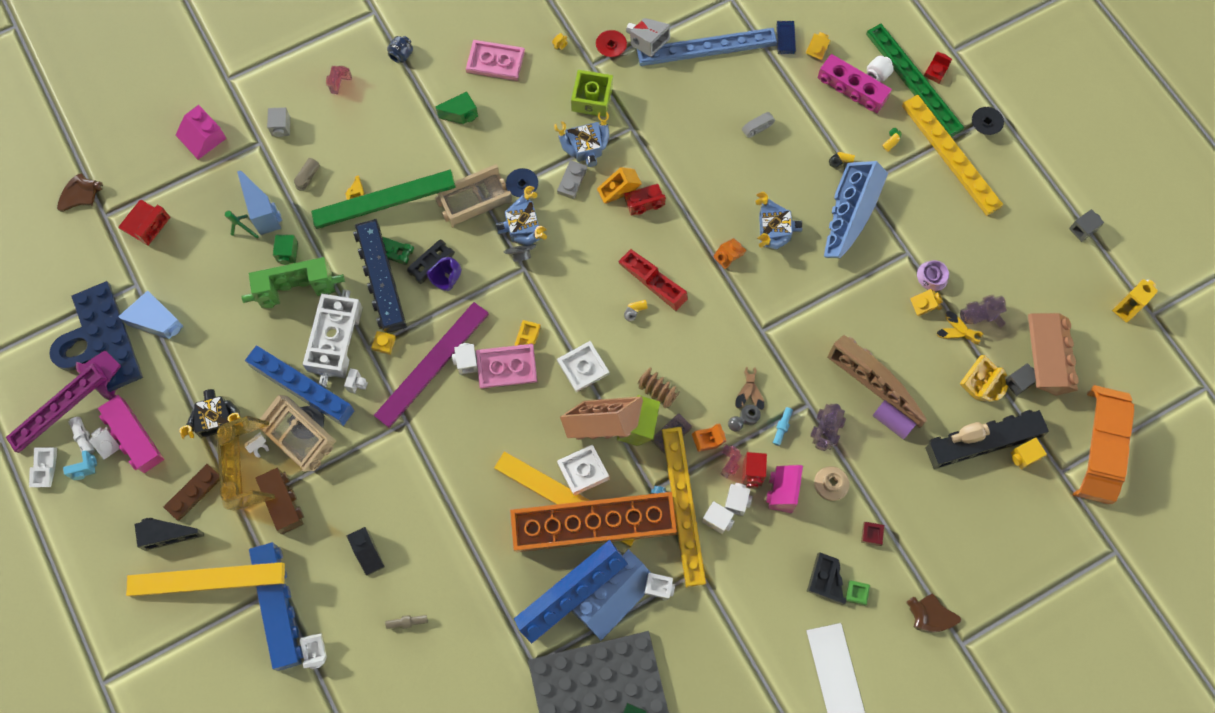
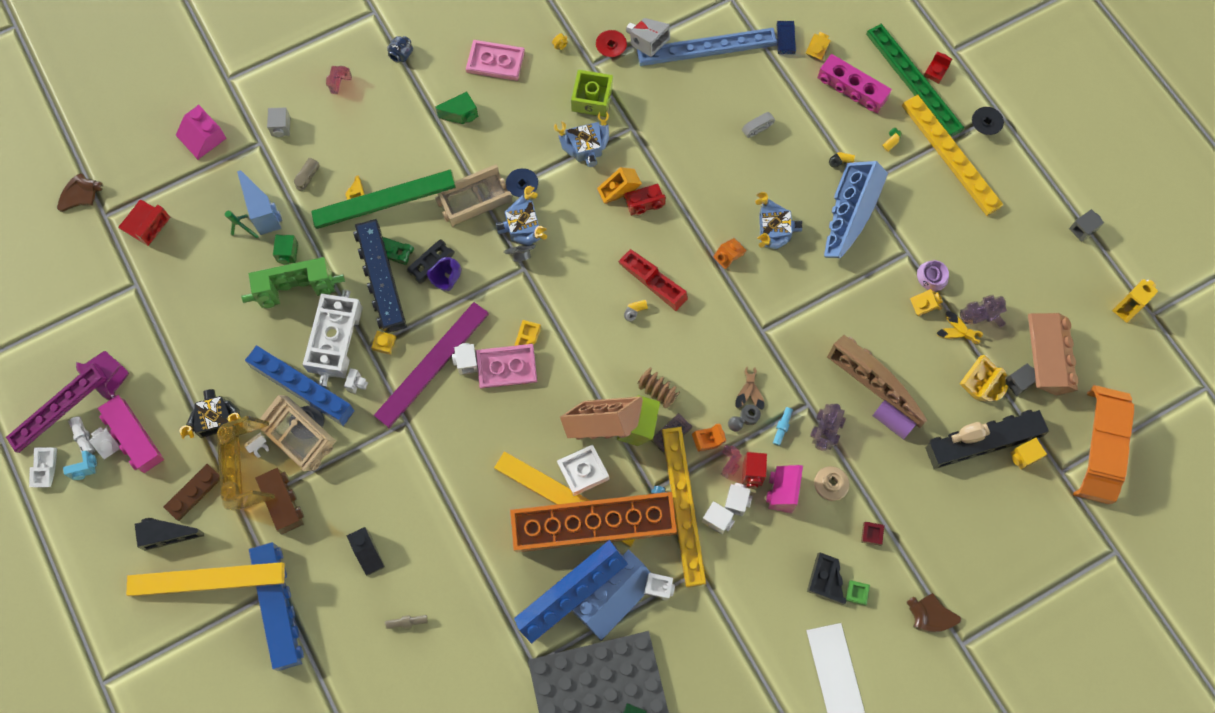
(102, 332): dark blue plate -> none
(151, 317): light blue slope -> none
(313, 651): white bracket -> none
(572, 179): light grey plate -> none
(583, 366): white plate -> none
(880, 68): white head -> none

